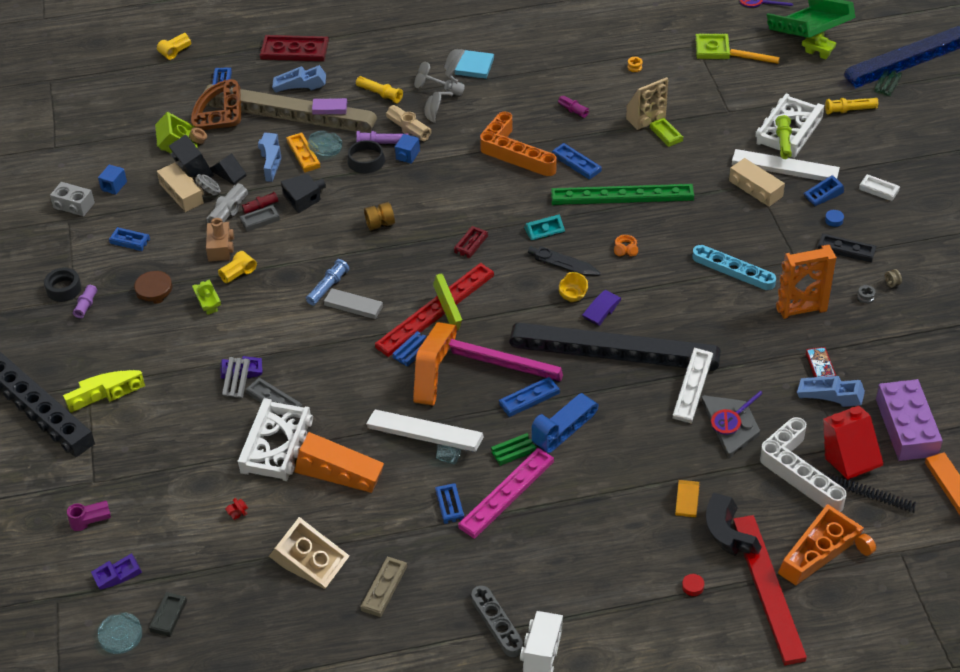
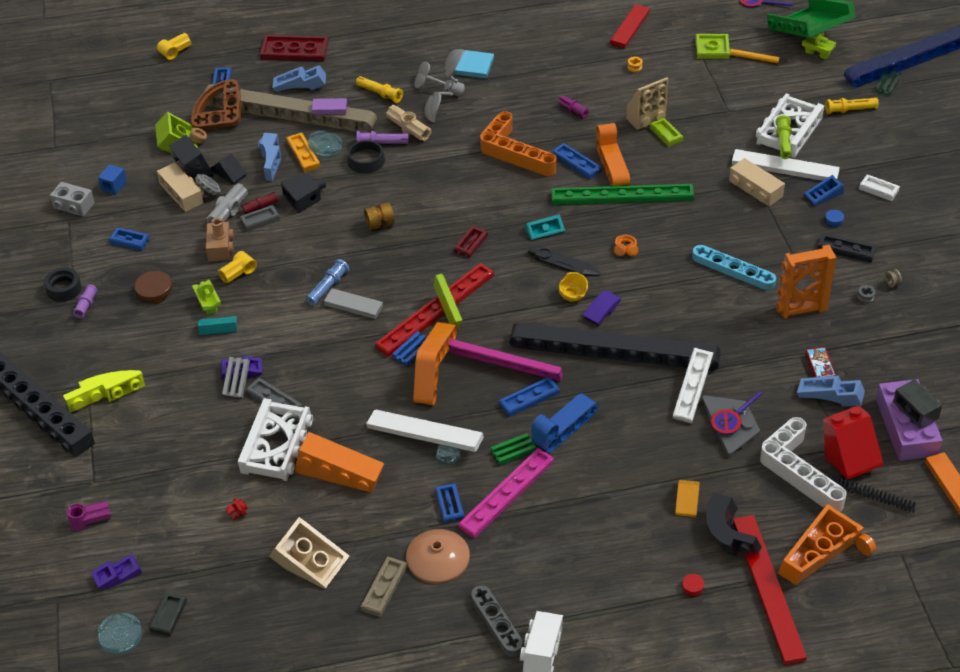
(217, 325): none -> teal slope
(407, 148): blue brick -> none
(439, 564): none -> nougat dish
(611, 156): none -> orange beam
(630, 26): none -> red tile
(917, 403): none -> pearl dark grey brick

